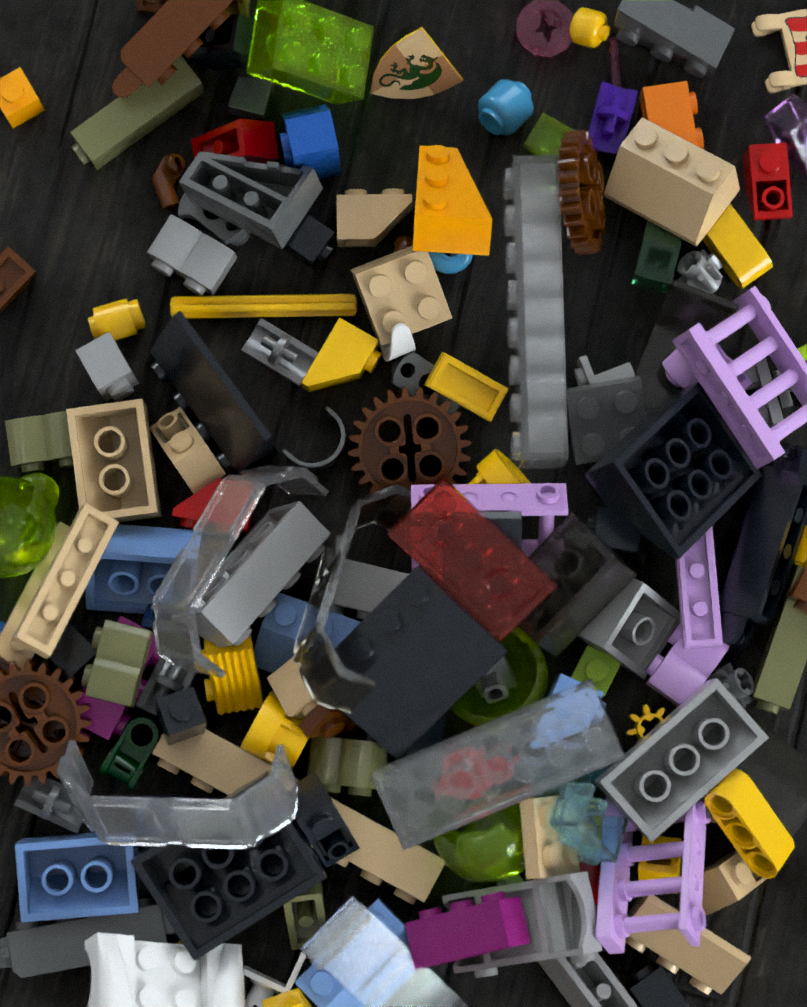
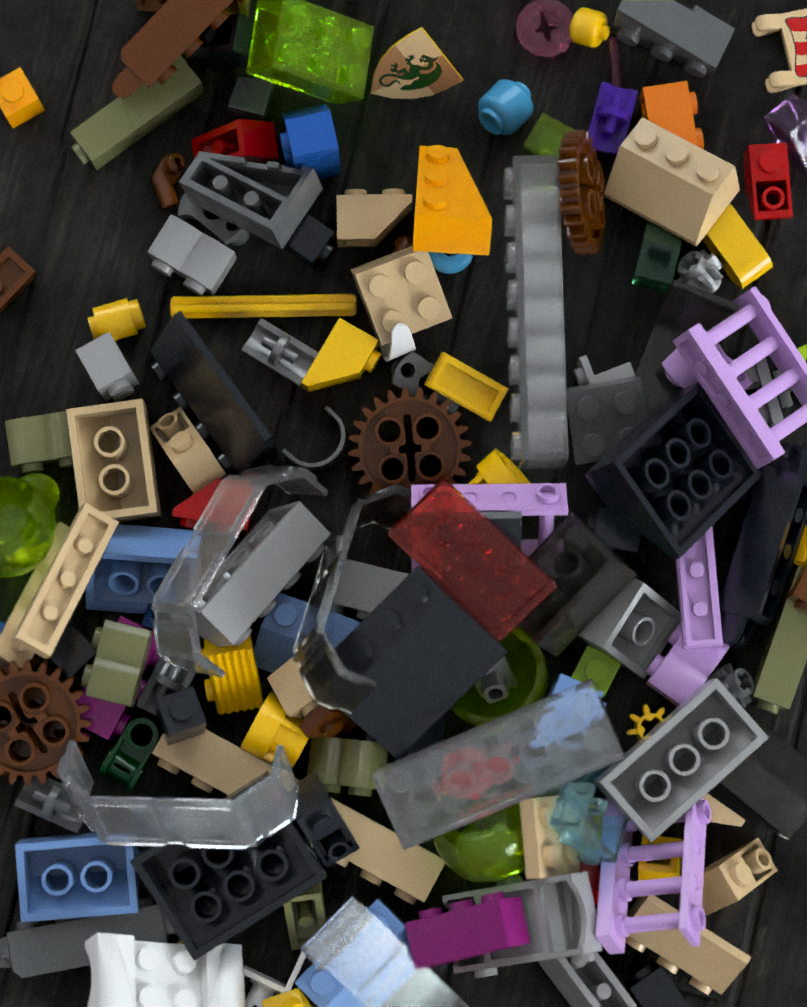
(750, 824): yellow beam -> none

